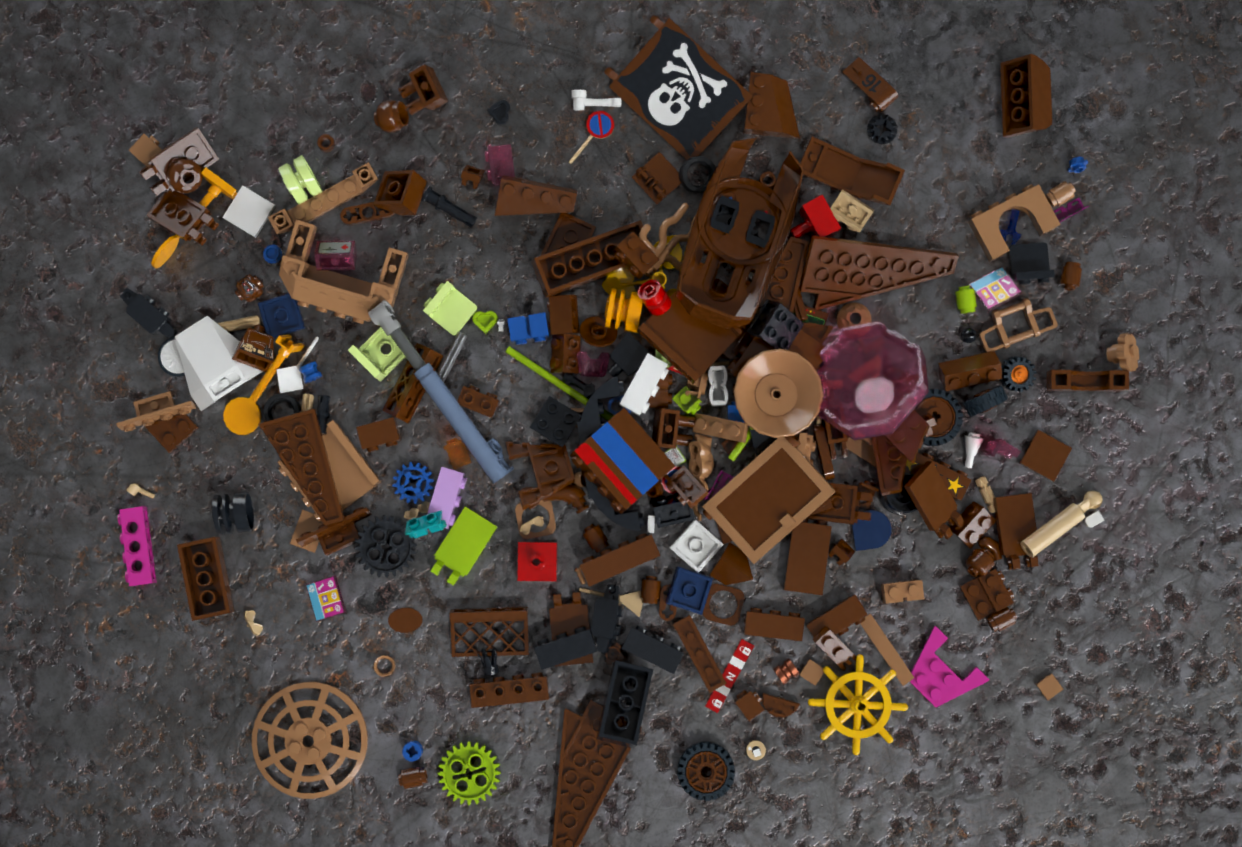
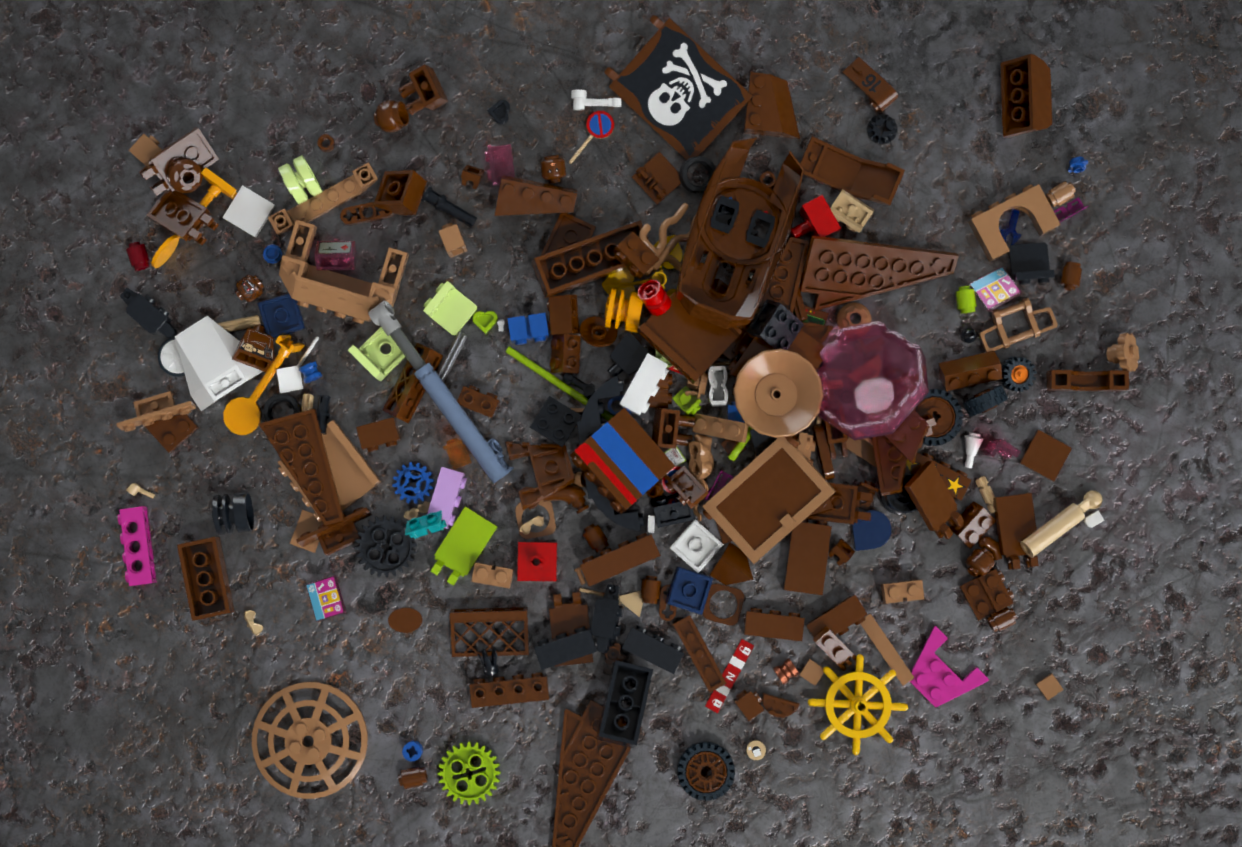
(138, 256): none -> dark red brick
(376, 665): medium nougat piece -> none
(452, 240): none -> medium nougat piece
(499, 577): none -> medium nougat piece
(553, 168): none -> reddish brown head
(593, 367): clear pink piece -> none

